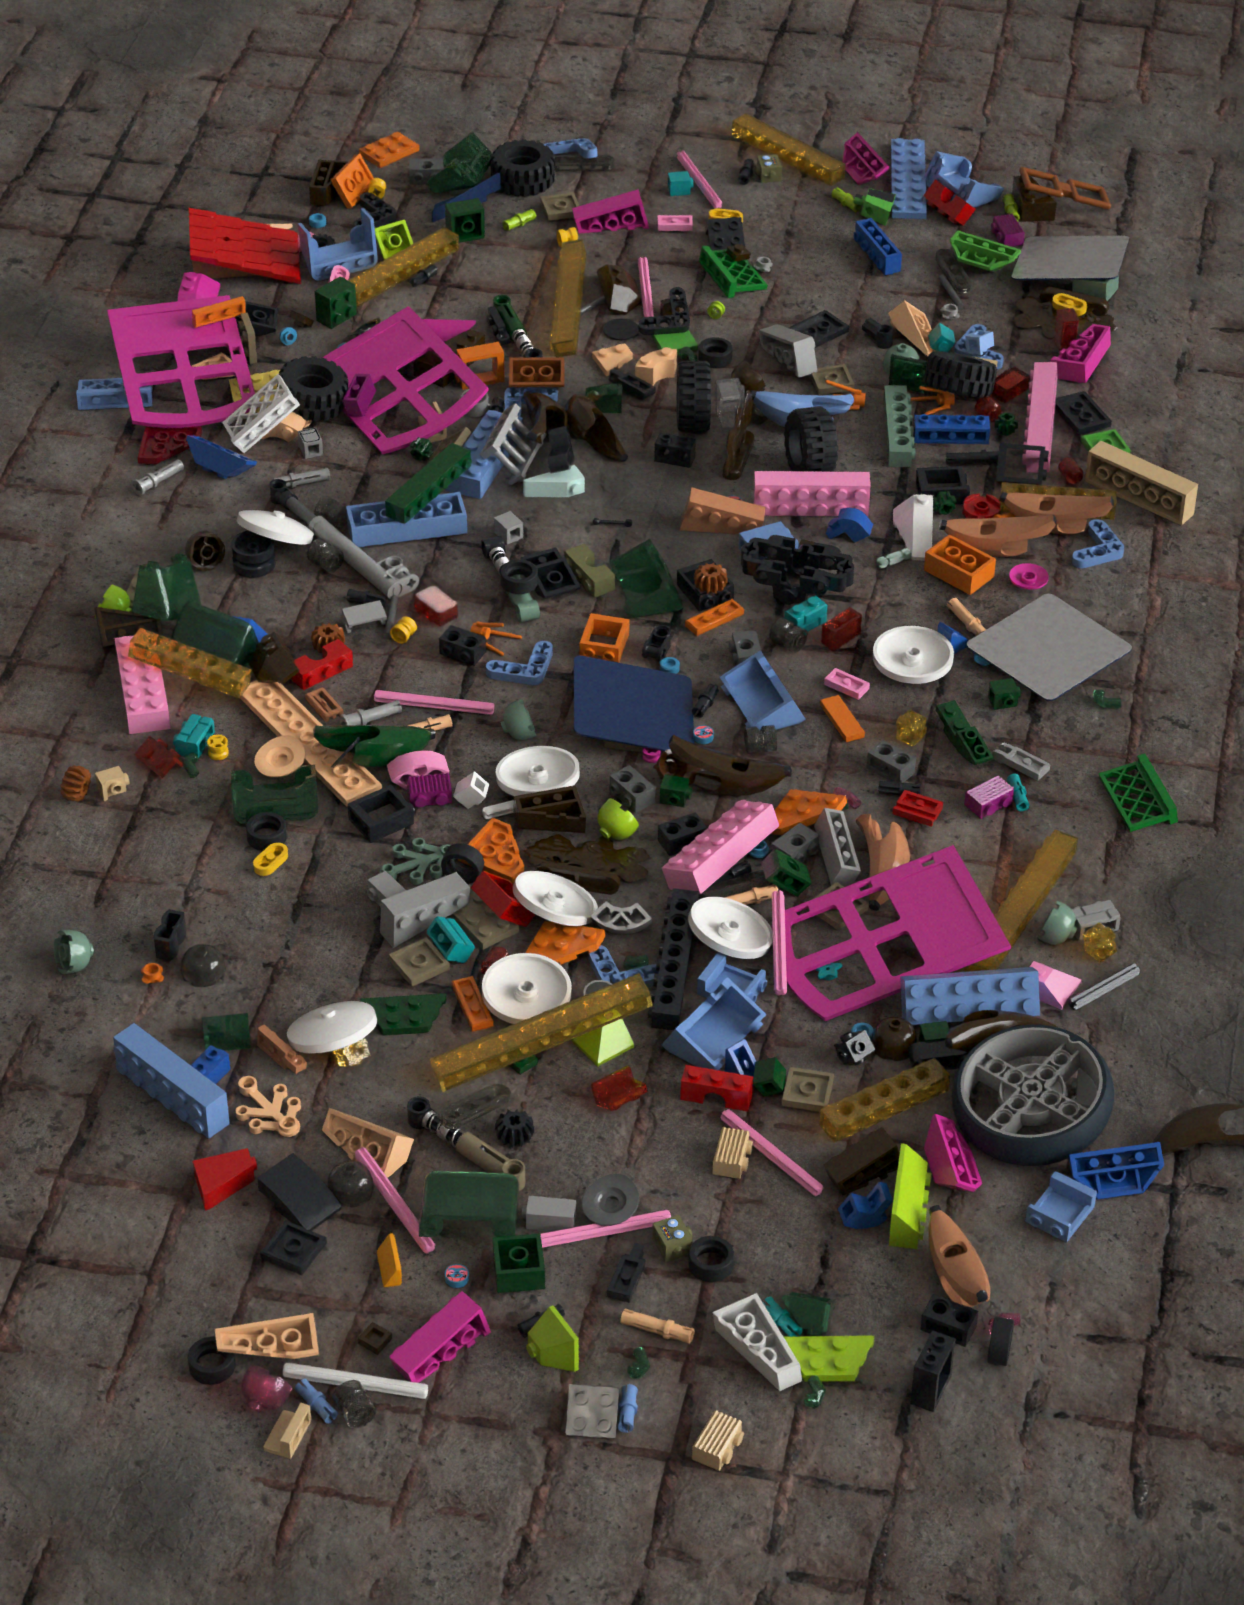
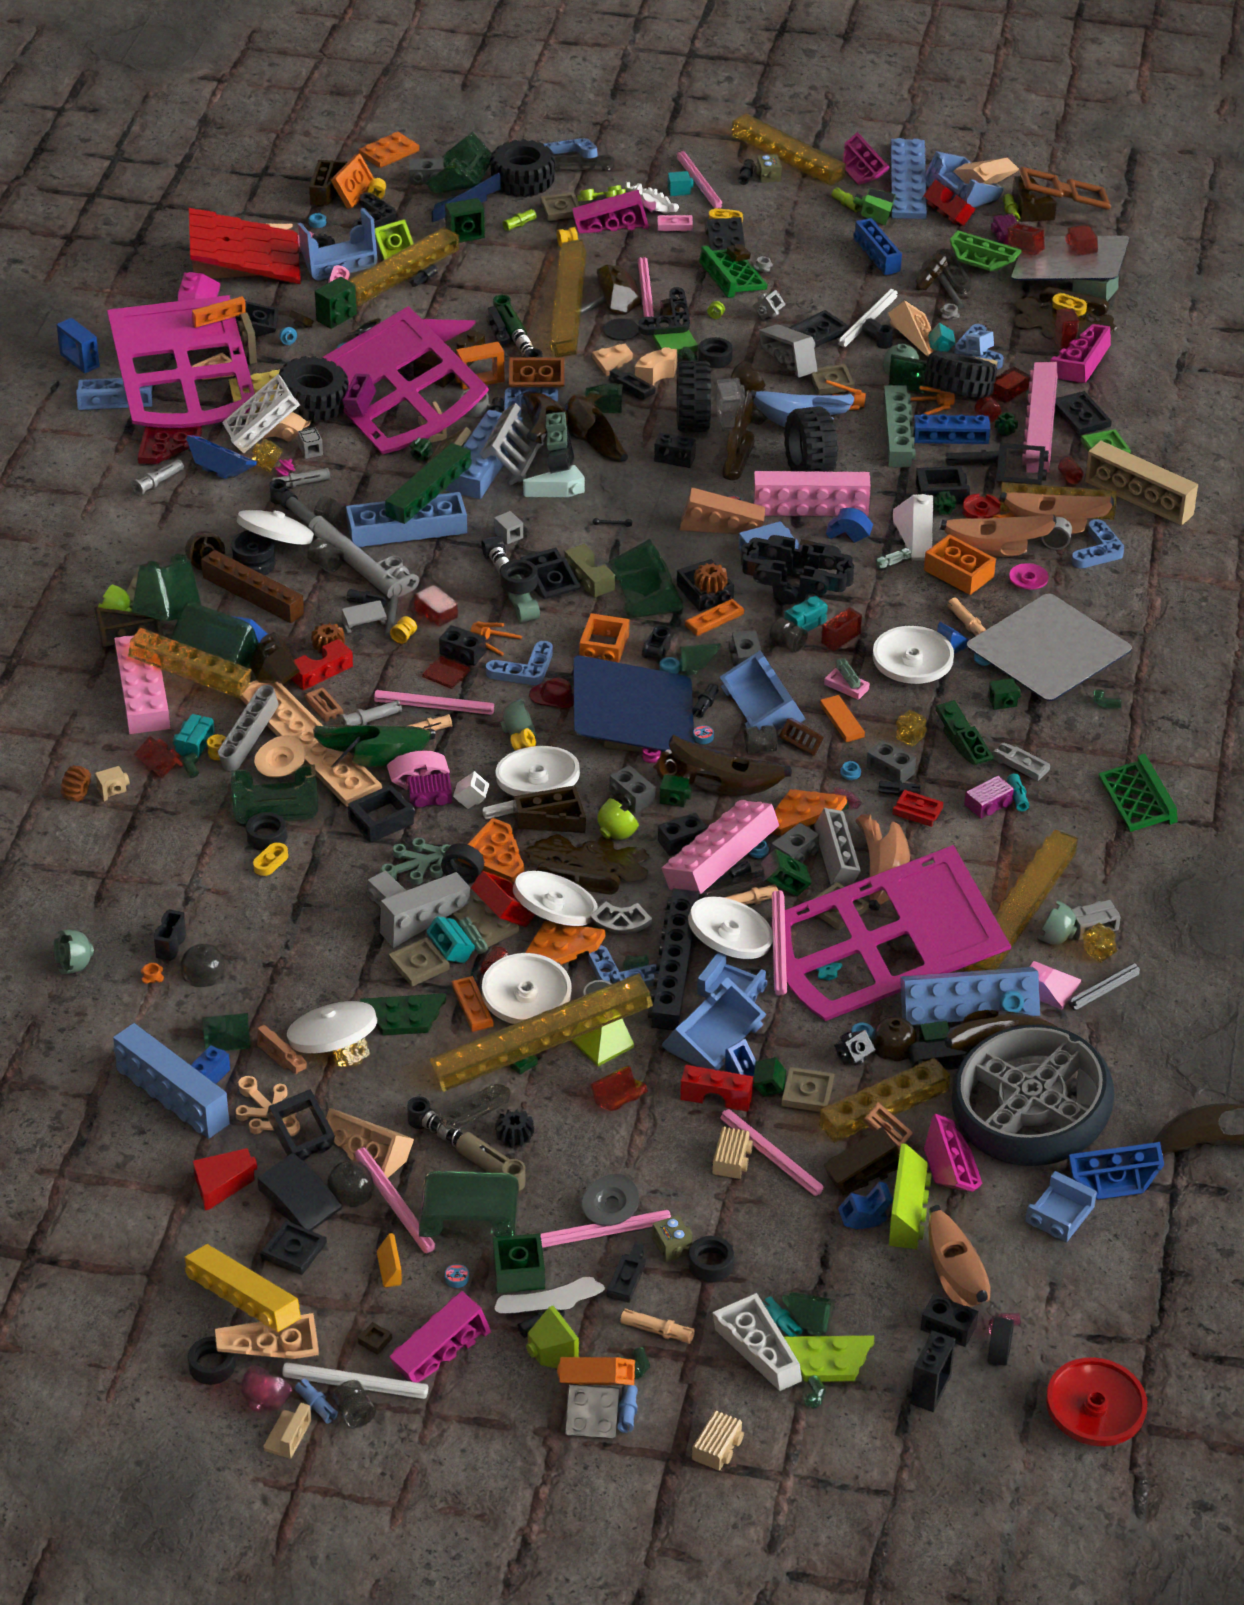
(69, 334): none -> blue window
(242, 1287): none -> yellow brick
(248, 728): none -> light grey beam
(252, 586): none -> reddish brown brick
(266, 454): none -> clear yellow brick
(285, 467): none -> dark pink wheel
(293, 1105): none -> black window
(446, 672): none -> clear red piece
(473, 934): none -> sand green axle
(523, 739): none -> yellow wheel
(549, 1213): light grey brick -> none
(553, 692): none -> dark red piece
(556, 431): none -> sand green slope
(560, 1297): none -> white sticker
(590, 195): none -> lime plant
(596, 1371): none -> orange window
(652, 200): none -> white animal
(695, 657): none -> clear green slope
(769, 304): none -> light grey brick
(785, 734): none -> reddish brown slope
(848, 673): none -> sand green axle
(850, 770): none -> dark azure plate
(872, 313): none -> white axle
(875, 1125): none -> nougat tile
(930, 270): none -> dark brown rock
(986, 171): none -> light nougat wedge
(1012, 1001): none -> dark azure tile
(1026, 238): none -> clear red brick
(1059, 536): none -> piece
(1082, 239): none -> clear red brick
(1096, 1401): none -> red dish

